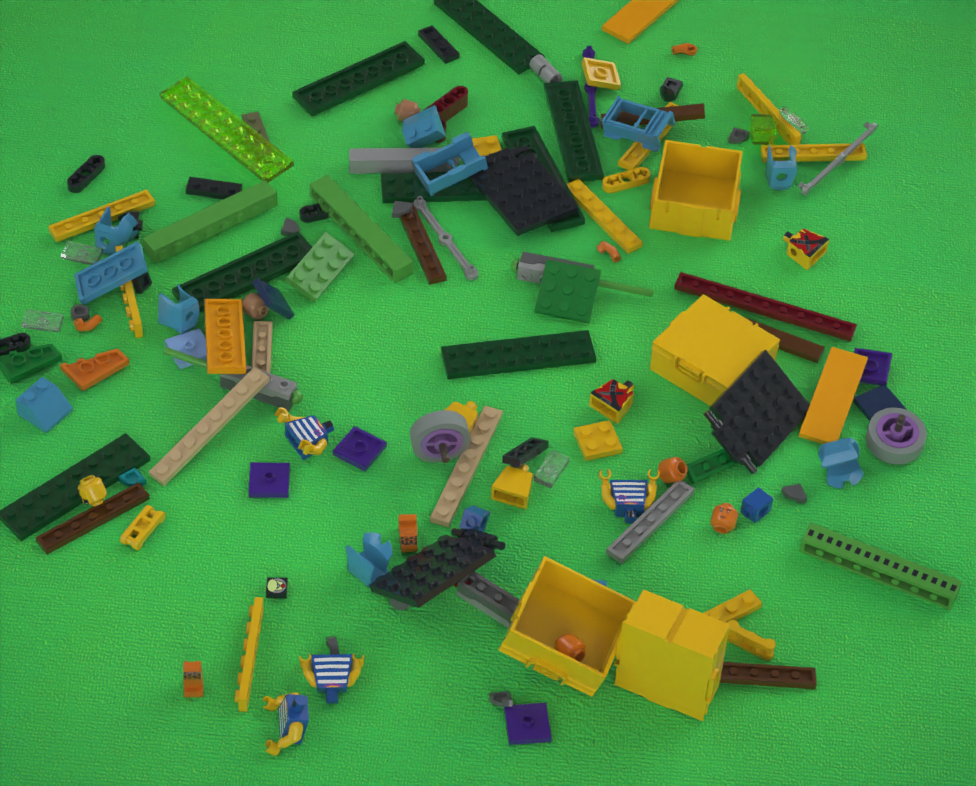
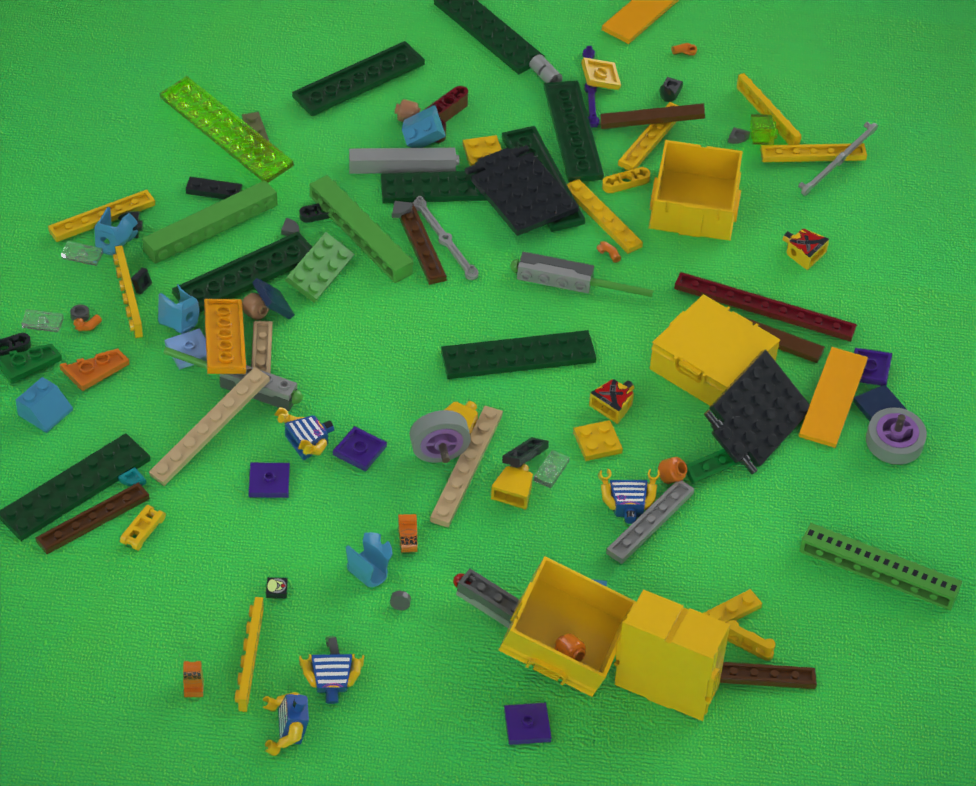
(92, 490): yellow head -> none
(93, 165): black beam -> none
(110, 272): dark azure plate -> none
(437, 567): black plate -> none
(438, 44): black tile -> none
(460, 146): dark azure piece -> none
(475, 518): blue brick -> none
(501, 699): dark grey tile -> none
(567, 291): green plate -> none
(649, 136): dark azure piece -> none
(724, 518): orange head -> none
(756, 505): blue brick -> none
(774, 168): dark azure piece -> none
(792, 118): clear tile -> none
(795, 493): dark grey tile -> none
(841, 462): dark azure piece -> none

